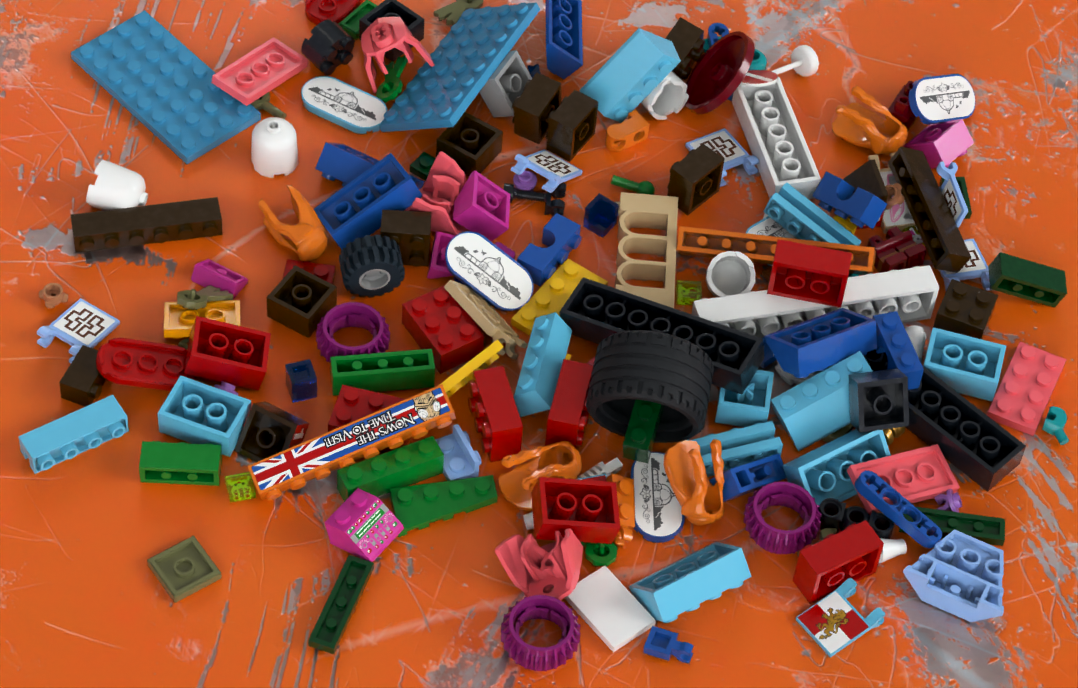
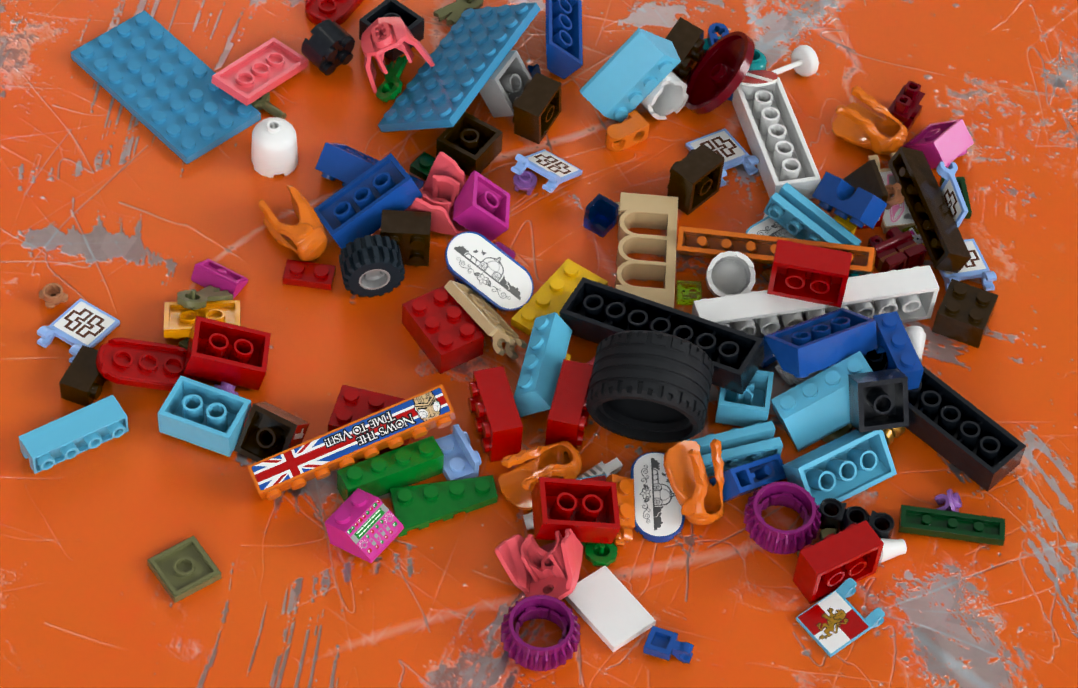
(116, 188): white cylinder -> none
(146, 224): dark brown brick -> none
(180, 463): green brick -> none
(240, 487): clear neon green tile -> none
(301, 301): dark brown brick -> none
(301, 380): clear blue panel -> none
(341, 604): dark green plate -> none
(343, 104): white tile -> none
(351, 22): green tile -> none
(352, 315): magenta gear -> none
(384, 371): green brick -> none
(437, 263): dark pink slope -> none
(465, 373): yellow plate -> none
(551, 206): black bar -> none
(561, 237): blue arch -> none
(571, 125): dark brown brick -> none
(642, 430): dark green brick -> none
(643, 187): green bar -> none
(691, 581): medium azure slope -> none
(899, 507): blue beam -> none
(913, 474): coral plate -> none
(942, 98): white tile -> none
(960, 577): light blue wedge -> none
(965, 363): medium azure brick -> none
(1026, 388): coral plate -> none
(1027, 279): dark green brick -> none
(1055, 424): teal piece -> none

